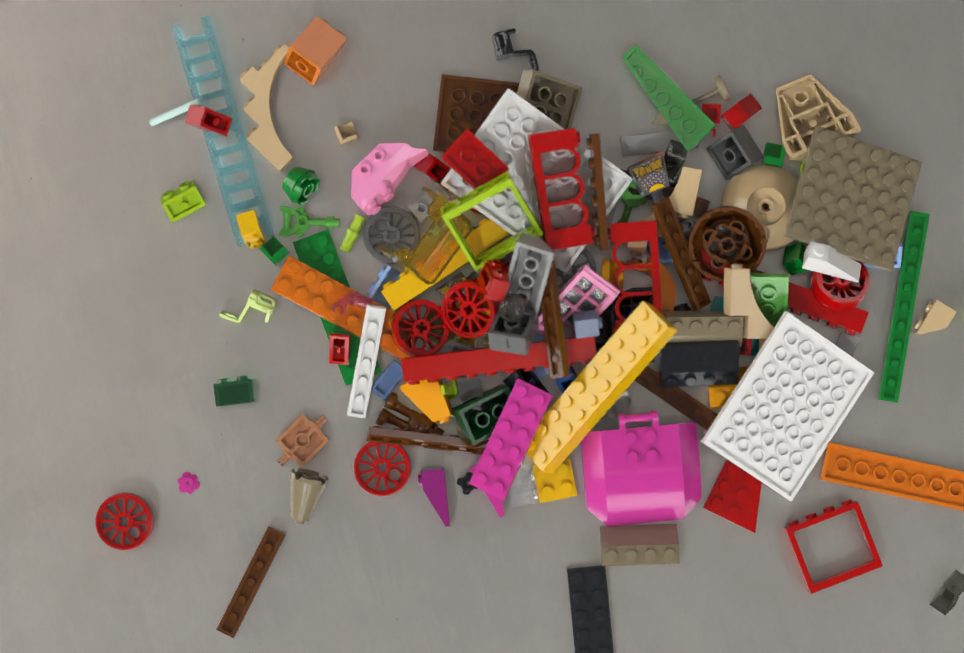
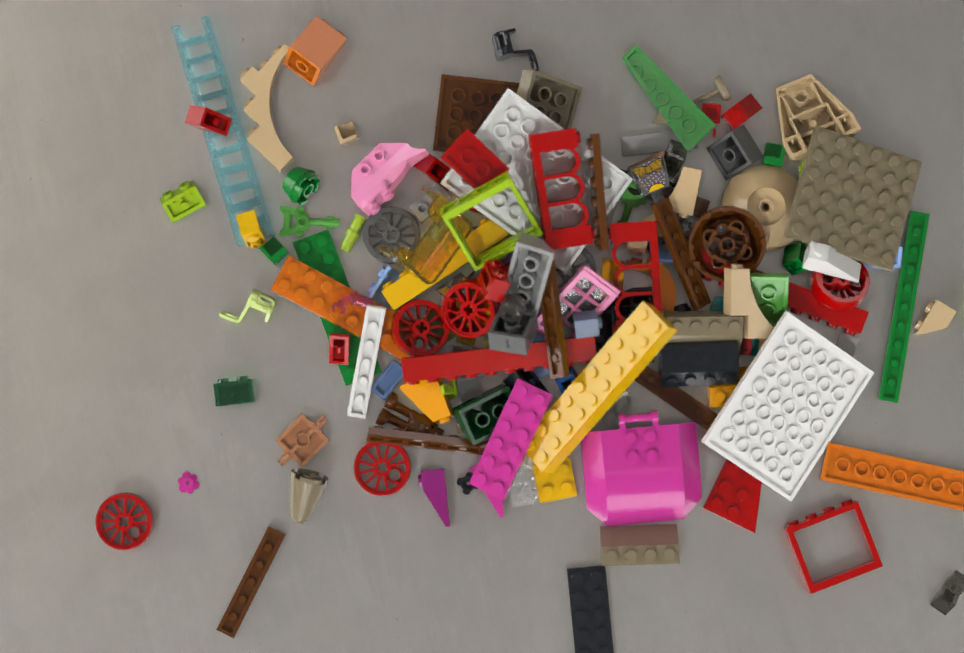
(174, 112): light aqua bar -> none

